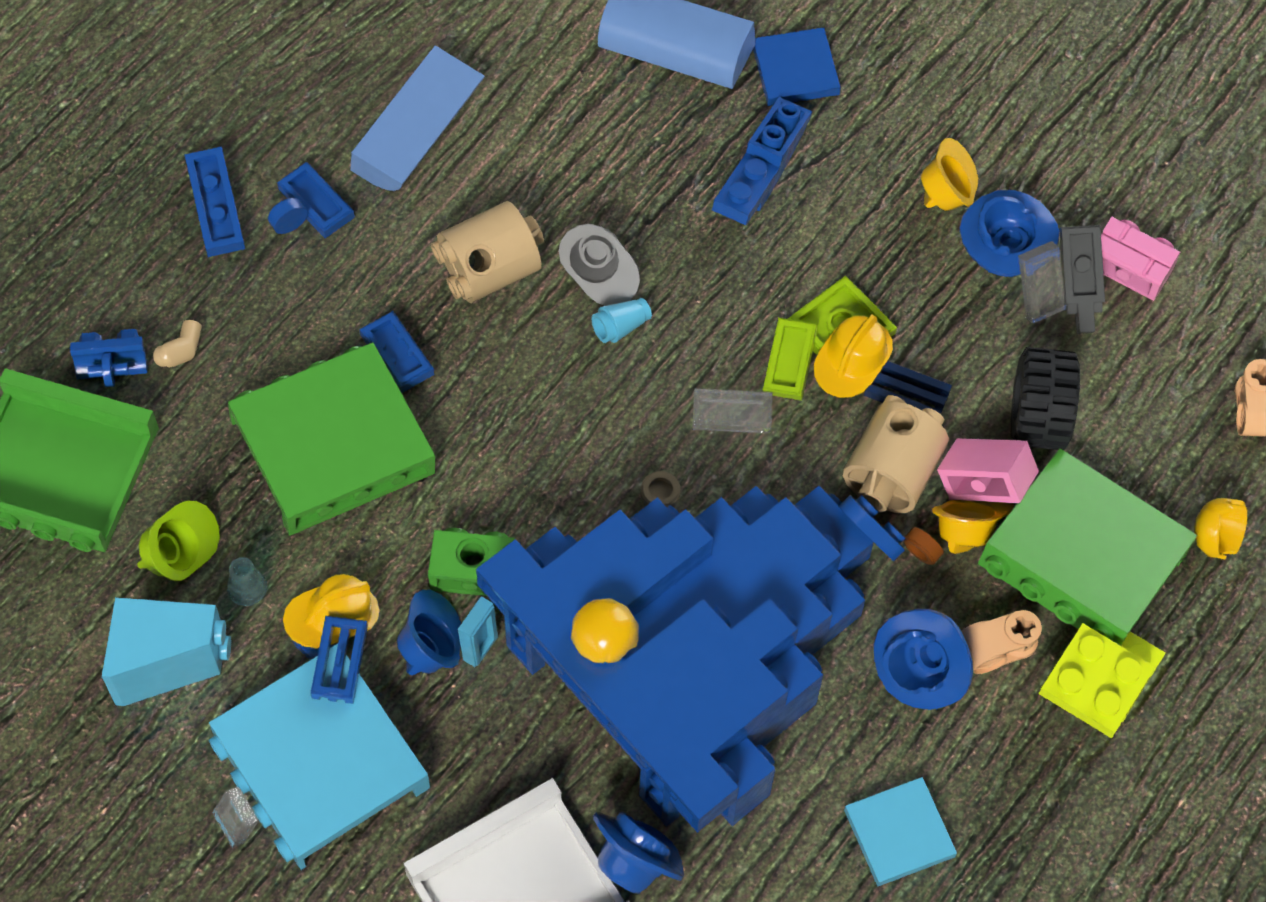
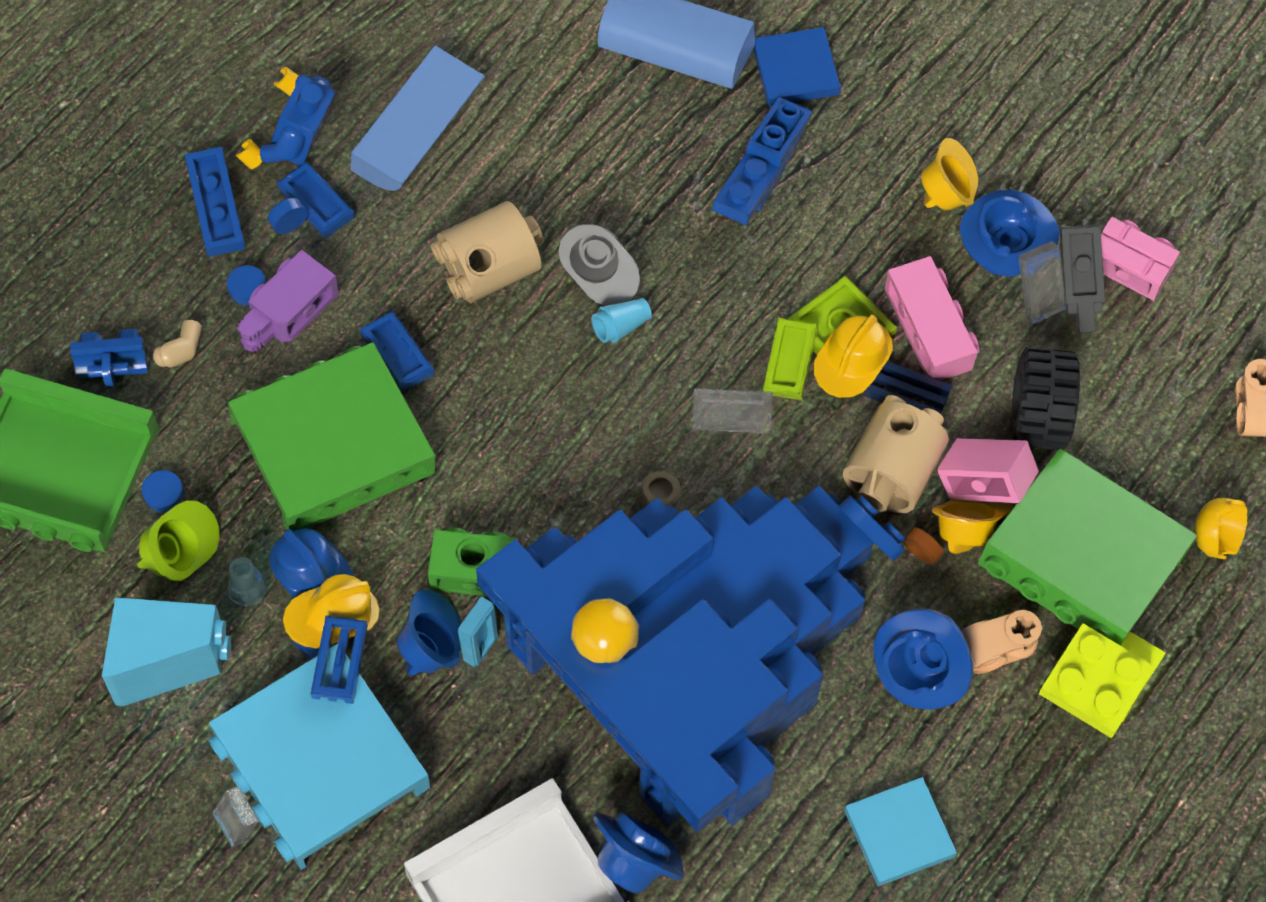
(162, 490): none -> blue tile
(243, 282): none -> blue tile
(287, 302): none -> medium lavender hinge
(298, 124): none -> blue torso
(305, 560): none -> blue piece
(931, 319): none -> bright pink brick

